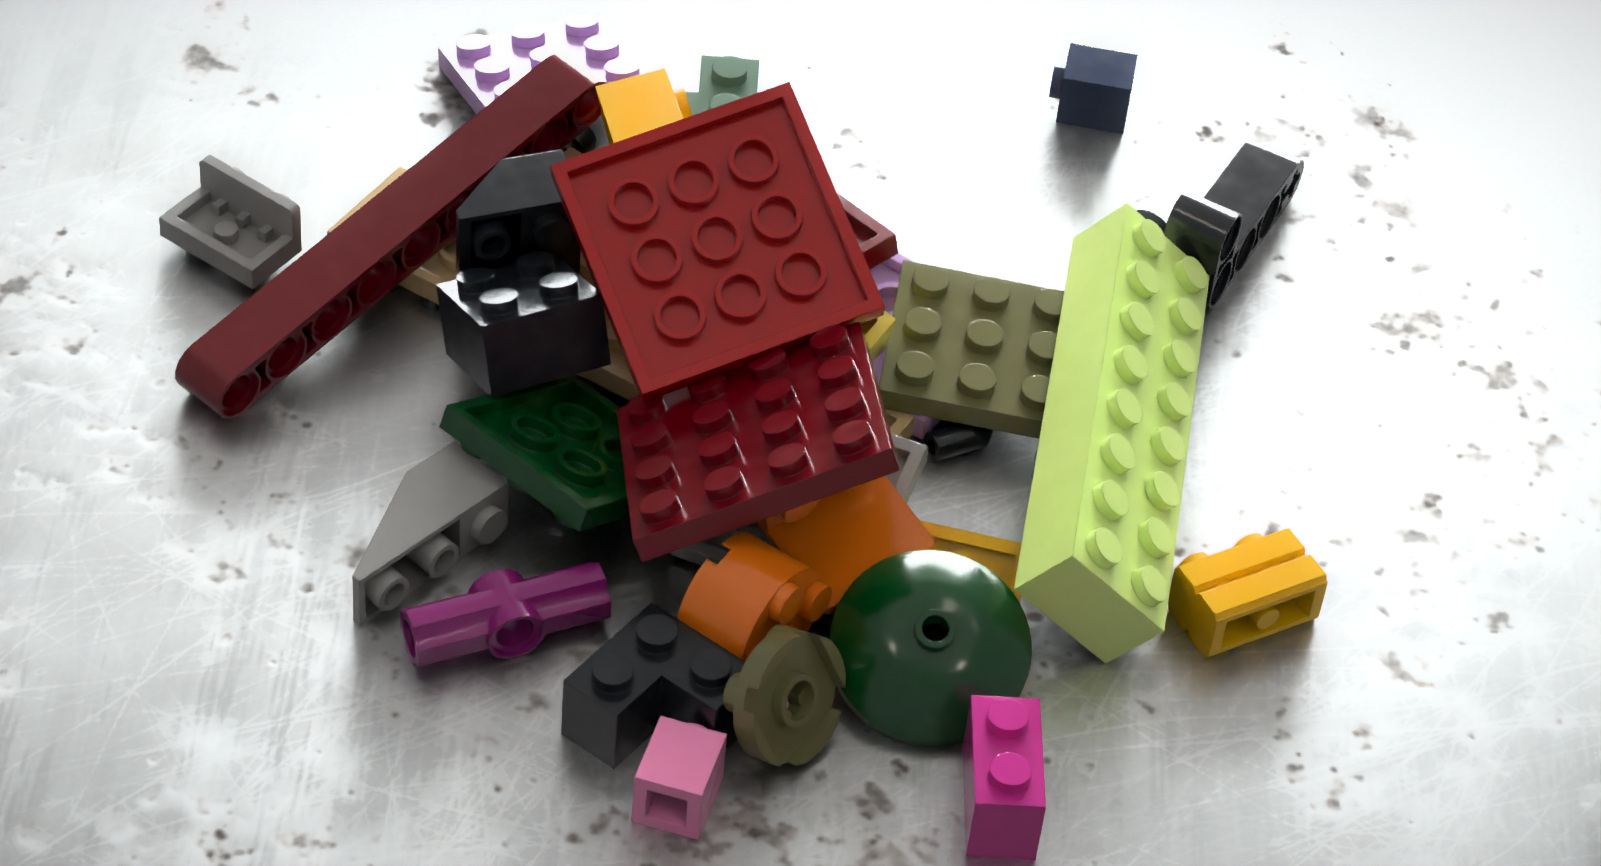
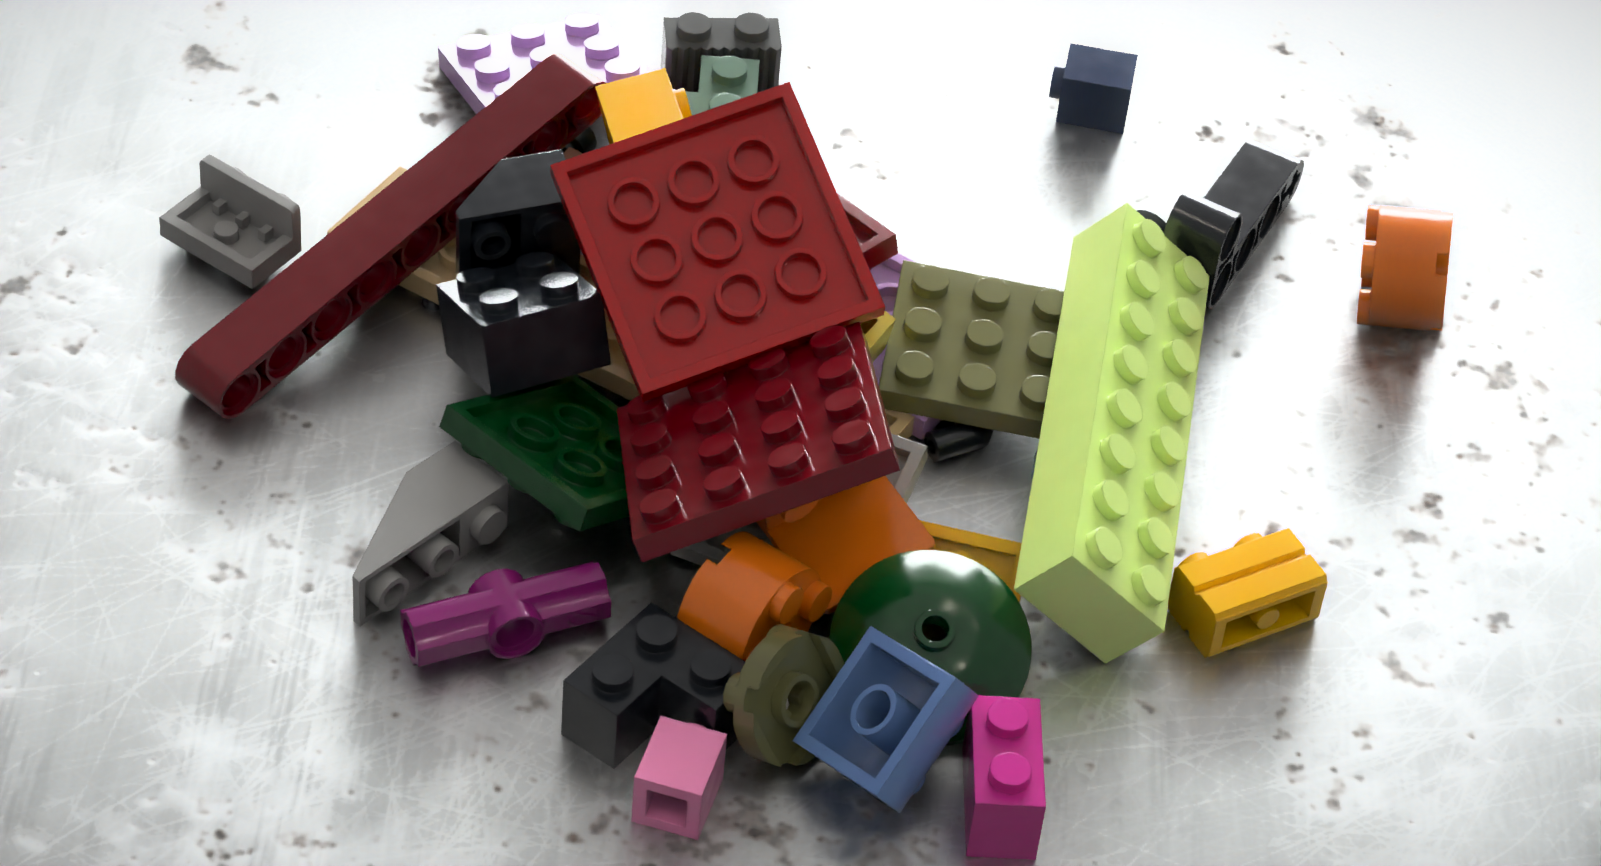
(697, 35): none -> dark grey brick
(886, 718): none -> medium blue brick
(1405, 268): none -> orange brick

